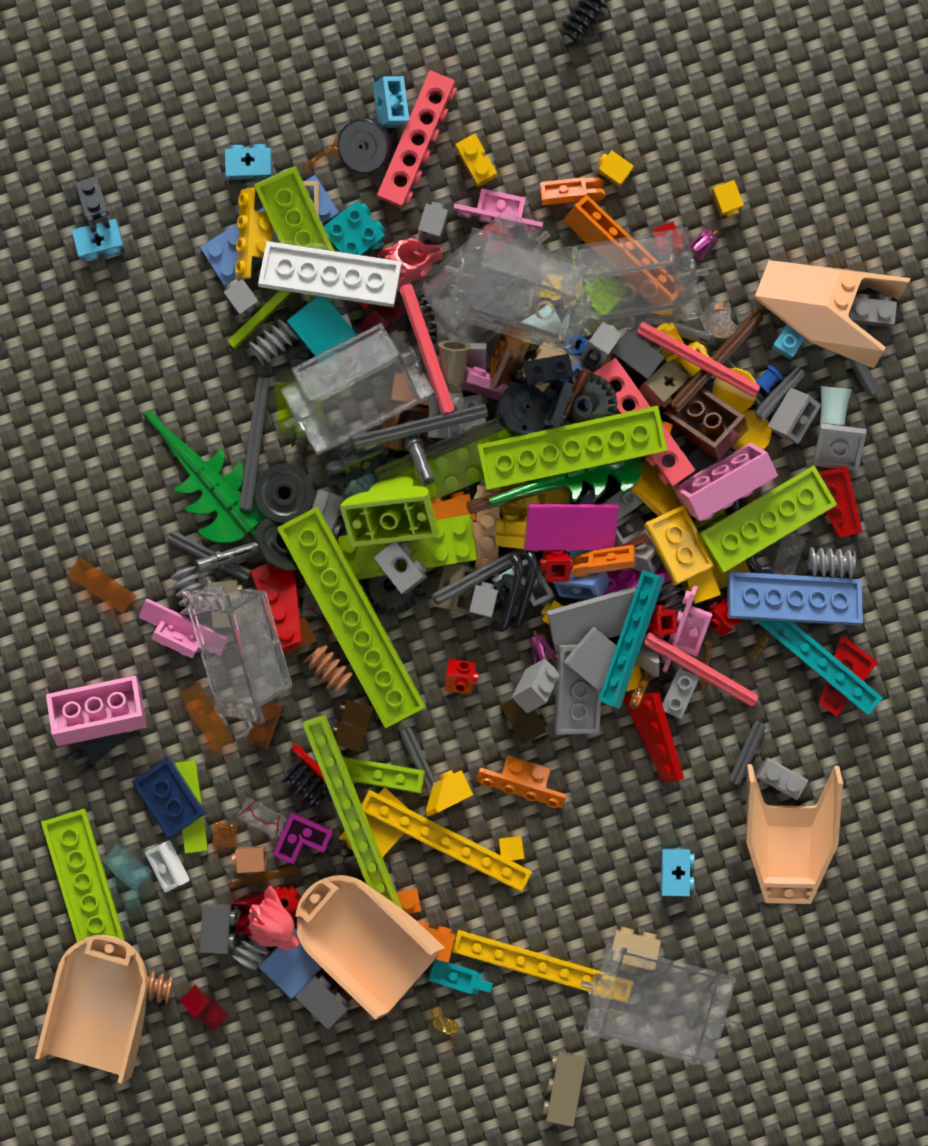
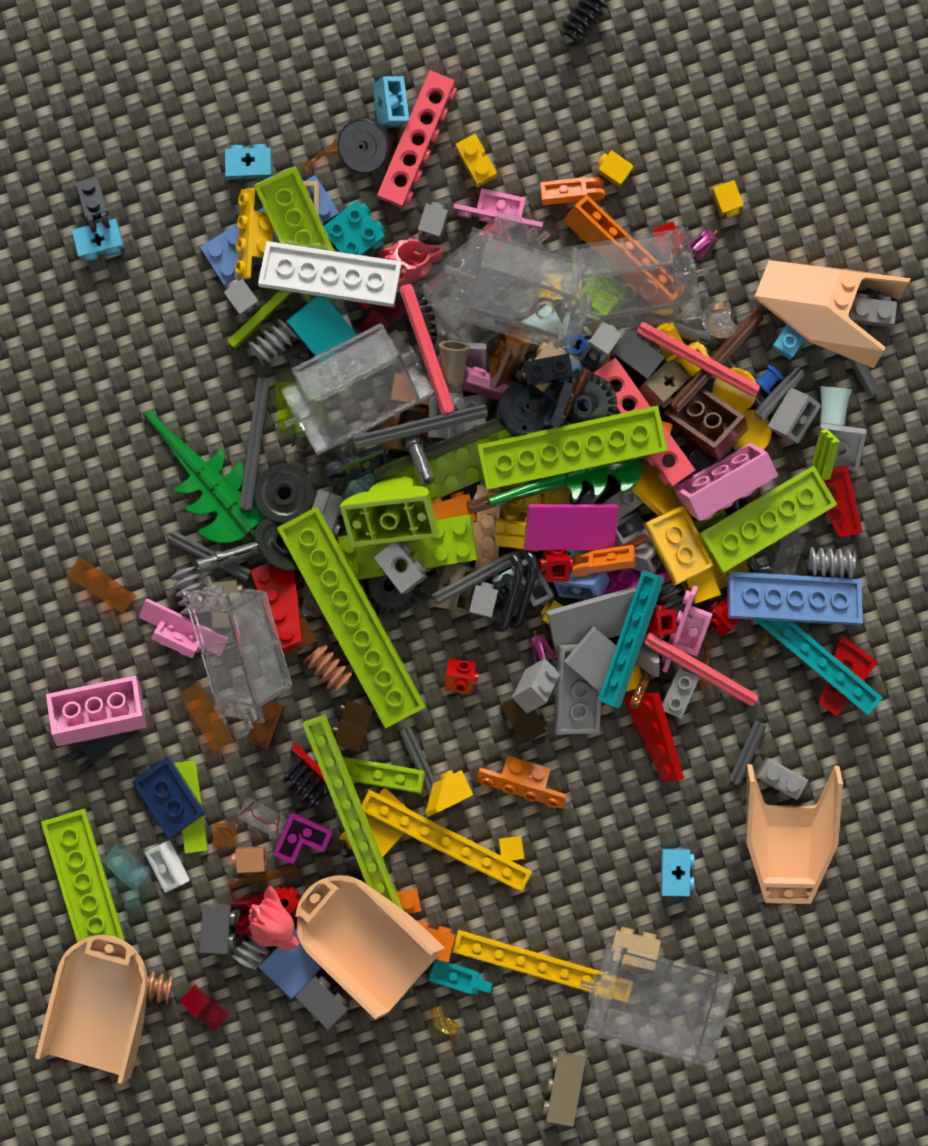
(825, 453): none -> lime tile

